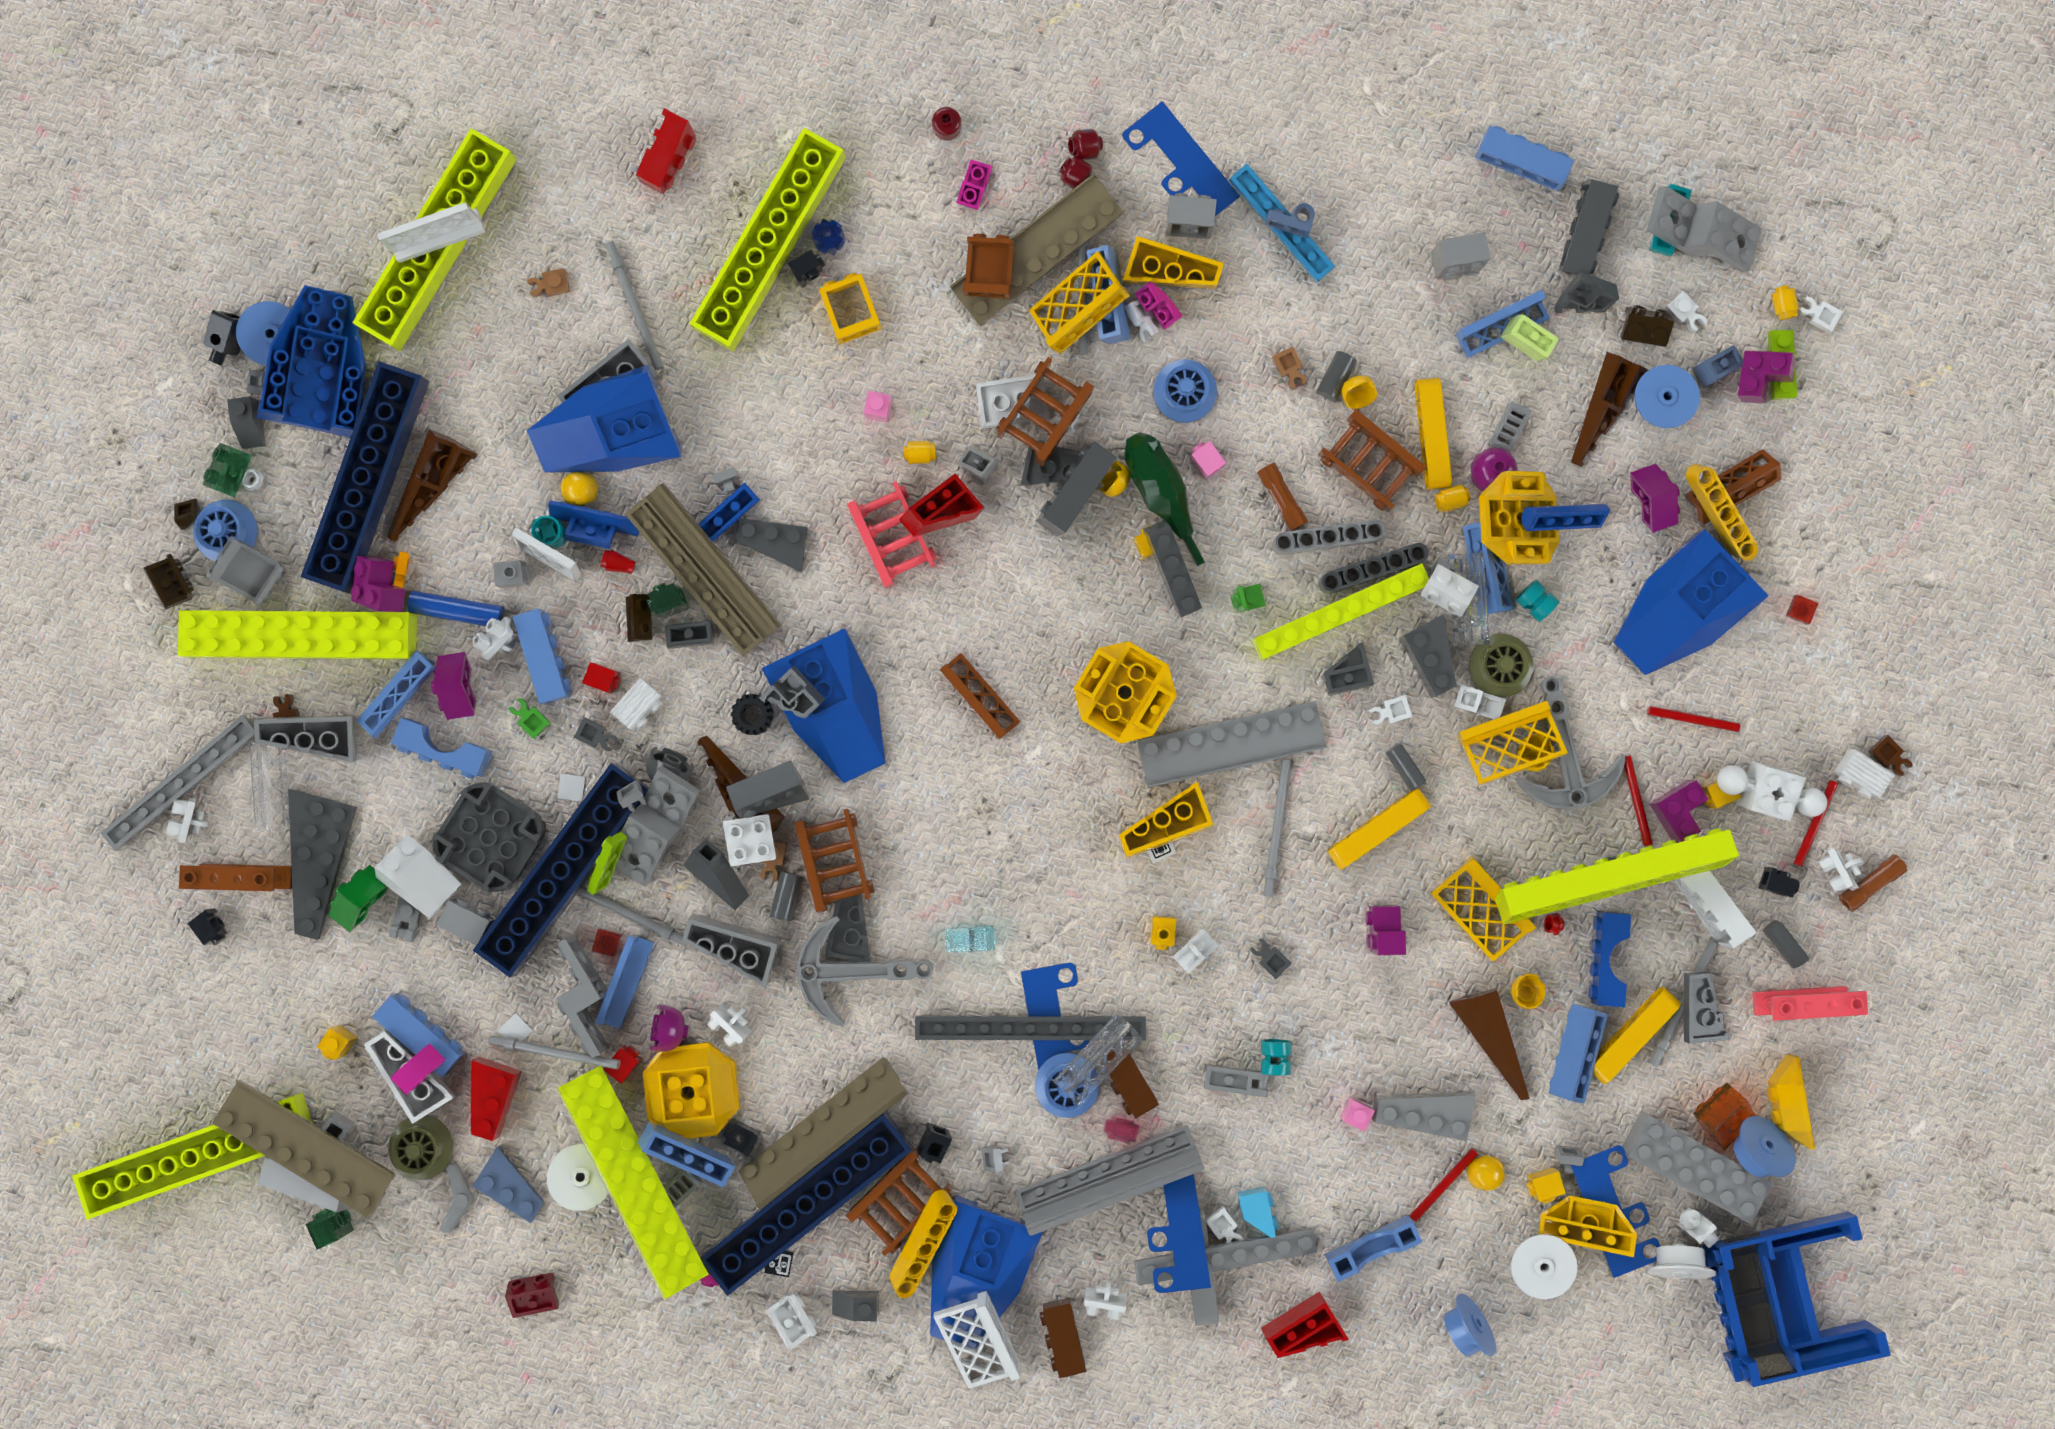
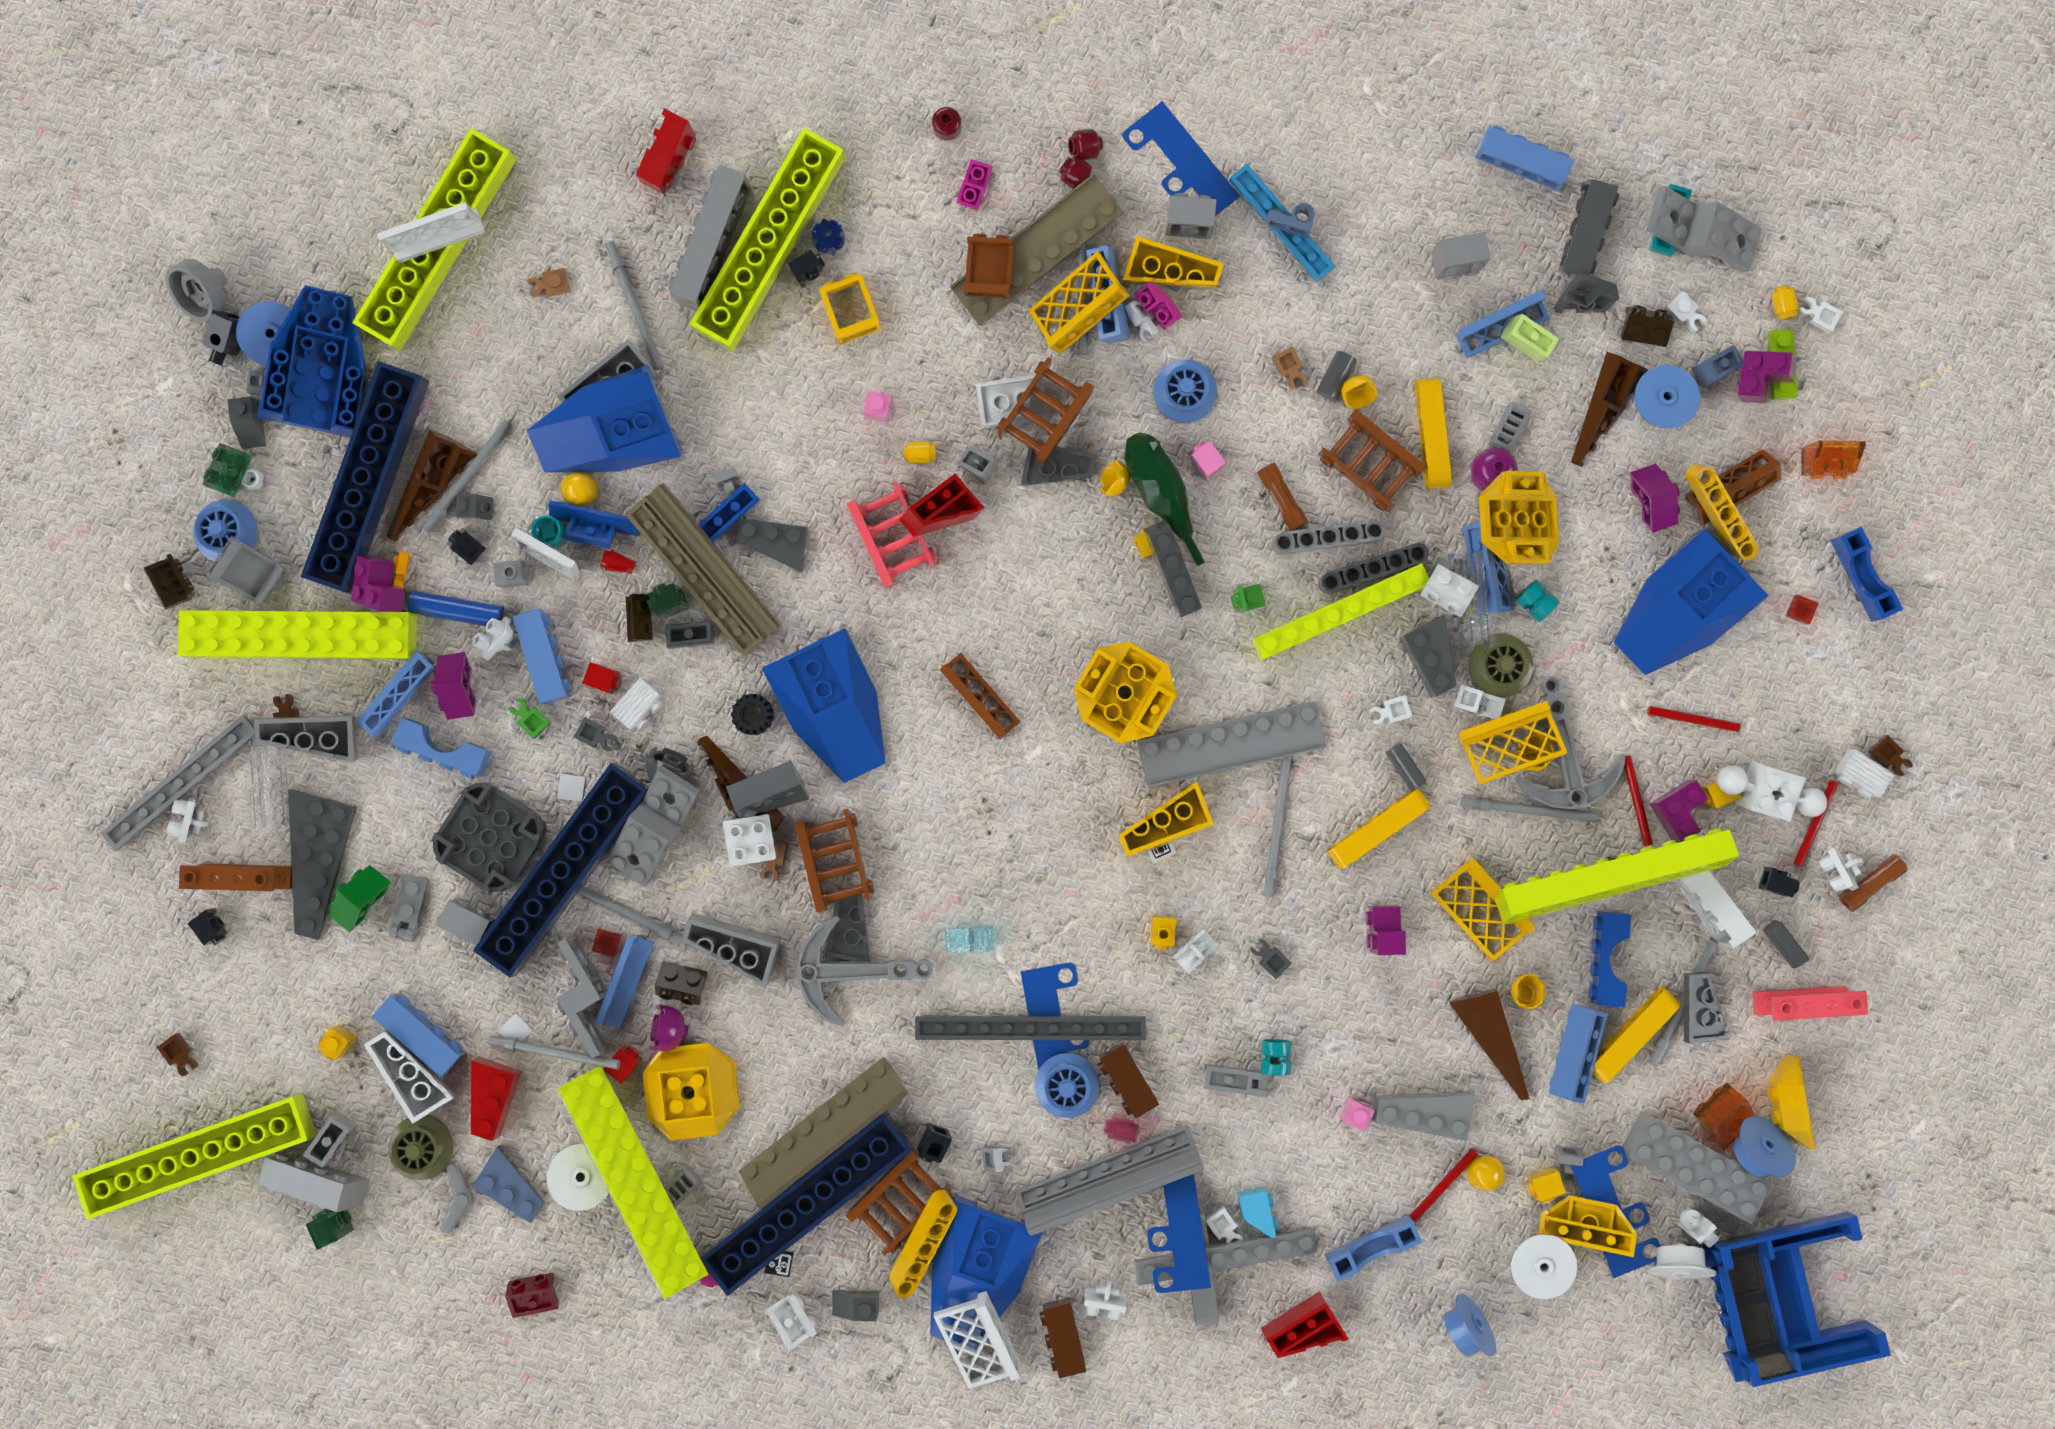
(176, 1051): none -> reddish brown plate
(185, 513): dark brown slope -> none
(196, 288): none -> light grey piece
(304, 1148): dark tan plate -> none
(417, 876): white slope -> none
(417, 1069): dark pink slope -> none
(439, 511): none -> light grey bar
(465, 546): none -> black bracket
(474, 506): none -> dark grey bracket
(606, 863): lime plate -> none
(631, 794): light grey tile -> none
(680, 983): none -> dark brown bracket
(686, 1154): medium blue brick -> none
(710, 237): none -> light grey brick
(715, 872): dark grey slope -> none
(730, 1021): white hips -> none
(748, 1133): black brick -> none
(786, 896): dark grey brick -> none
(794, 694): dark grey slope -> none
(1076, 489): dark grey wedge -> none
(1094, 1056): clear fence -> none
(1349, 673): dark grey wing -> none
(1452, 498): yellow brick -> none
(1485, 804): none -> light grey bar
(1554, 923): red plate -> none
(1564, 517): blue brick -> none
(1831, 459): none -> clear orange slope
(1854, 553): none -> blue arch

